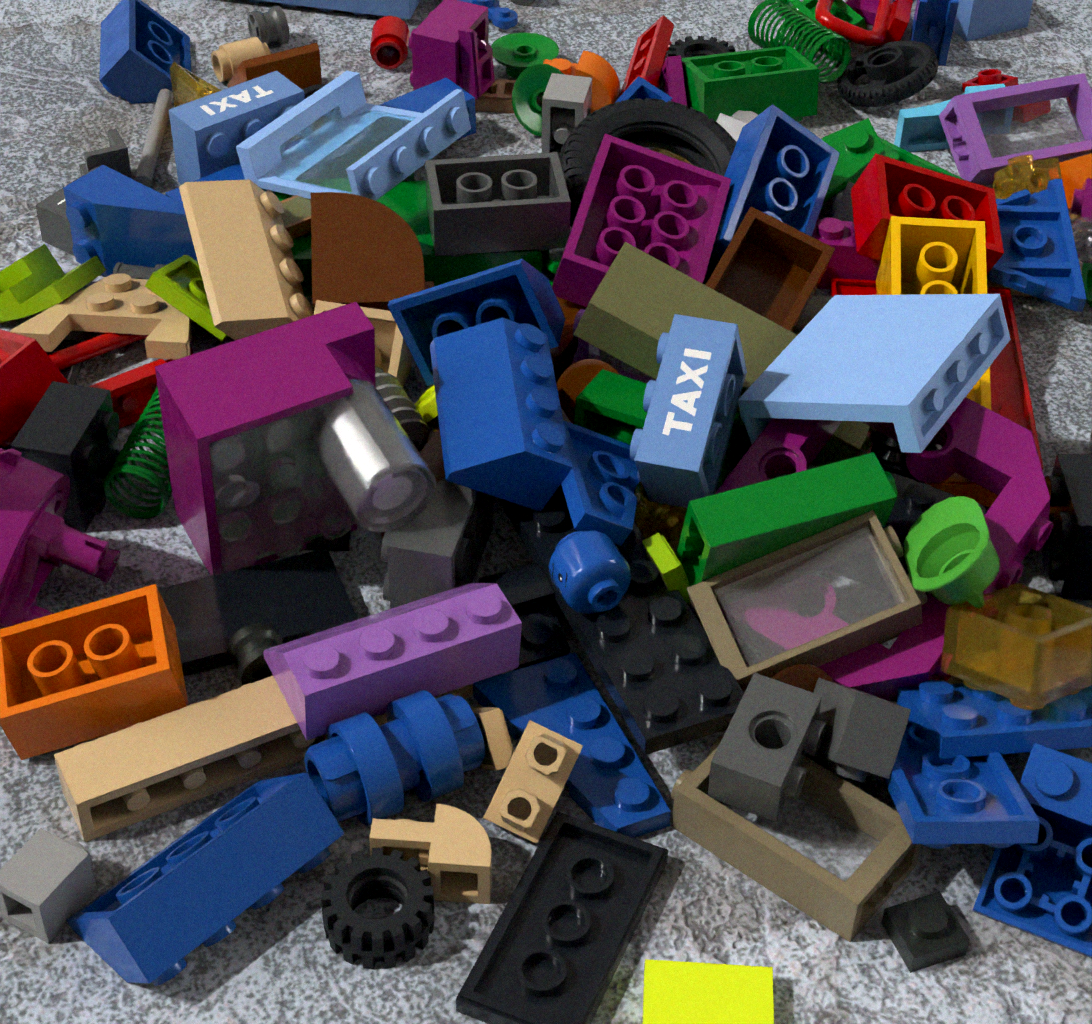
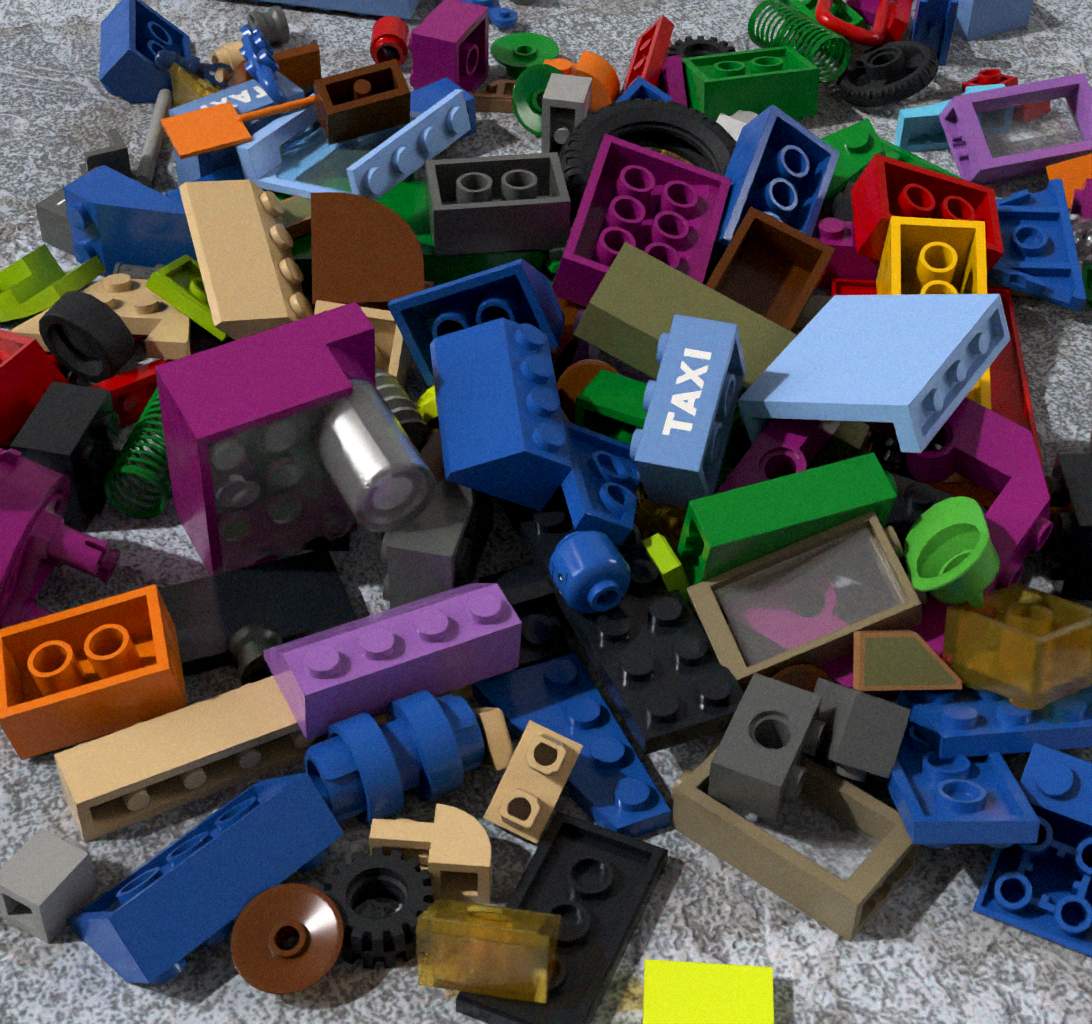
(87, 336): none -> black tyre
(165, 59): none -> dark blue piece
(218, 126): none -> orange piece
(261, 62): none -> blue piece
(271, 920): none -> reddish brown piece
(362, 101): none -> reddish brown brick
(475, 62): magenta tile -> none
(487, 949): none -> clear yellow slope
(898, 662): none -> olive tile
(925, 931): pearl dark grey plate -> none
(1025, 174): clear yellow brick -> none

